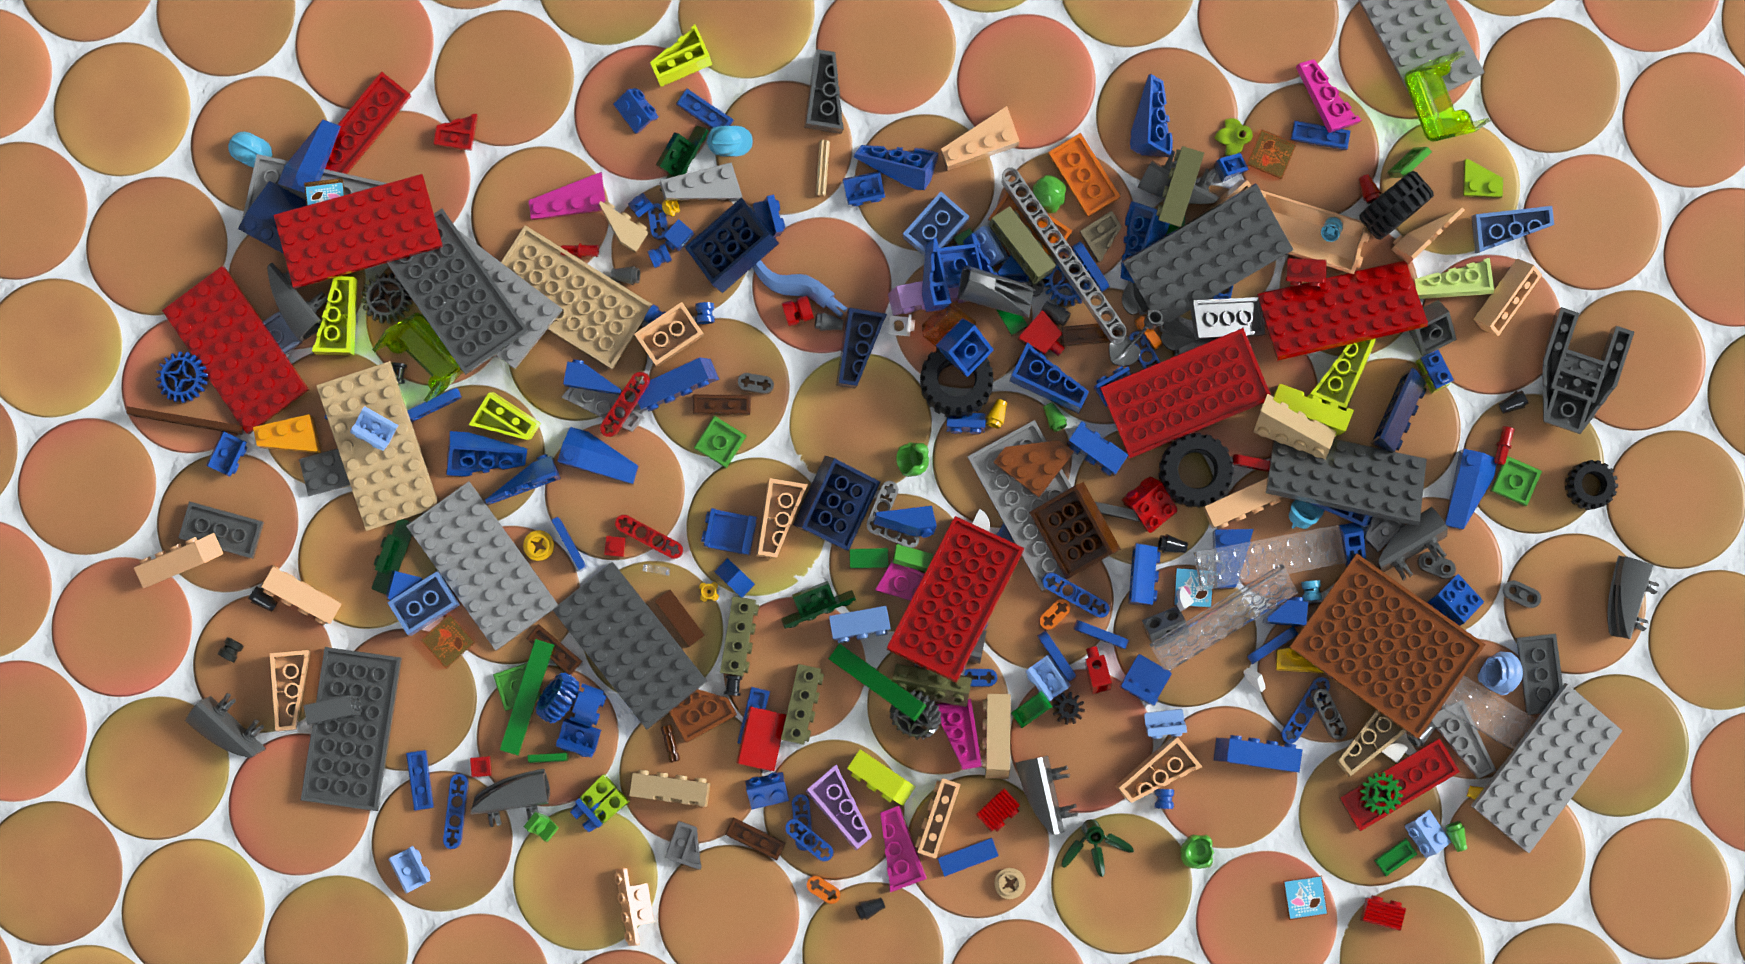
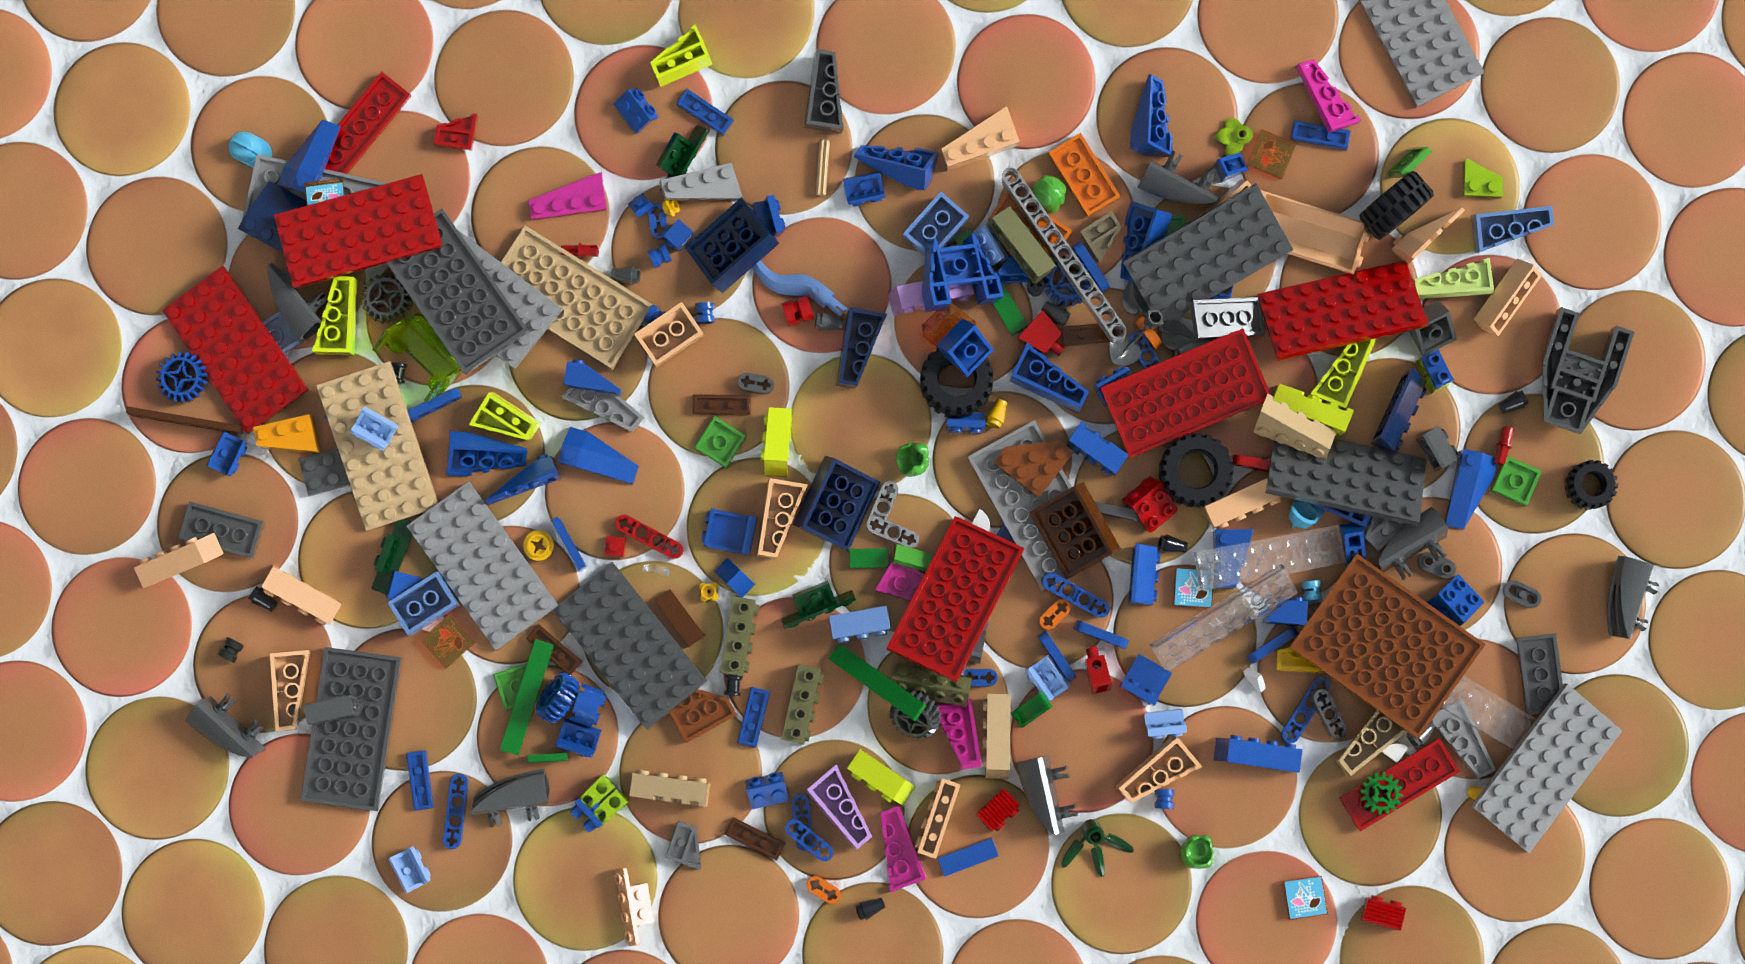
(481, 766): red plate -> none
(541, 825): bright green bracket -> none
(626, 231): tan slope -> none
(626, 405): red beam -> none
(670, 743): reddish brown axle -> none
(678, 382): blue wedge -> none
(729, 140): medium azure piece -> none
(761, 738): red tile -> none
(776, 441): none -> neon yellow wedge
(909, 325): white bracket -> none
(910, 521): blue slope -> none
(995, 291): dark grey piece -> none
(1019, 884): tan gear -> none
(1055, 418): bright green cone -> none
(1066, 715): black gear -> none
(1163, 623): dark grey brick -> none
(1181, 186): olive brick -> none
(1184, 599): white tile -> none
(1306, 271): red bracket -> none
(1331, 233): medium azure wheel -> none
(1369, 189): red cone -> none
(1395, 857): green tile -> none
(1427, 834): light blue bracket -> none
(1434, 103): clear neon green windscreen -> none
(1437, 448): none -> dark grey slope
(1456, 833): bright green cone -> none
(1501, 673): light blue helmet -> none

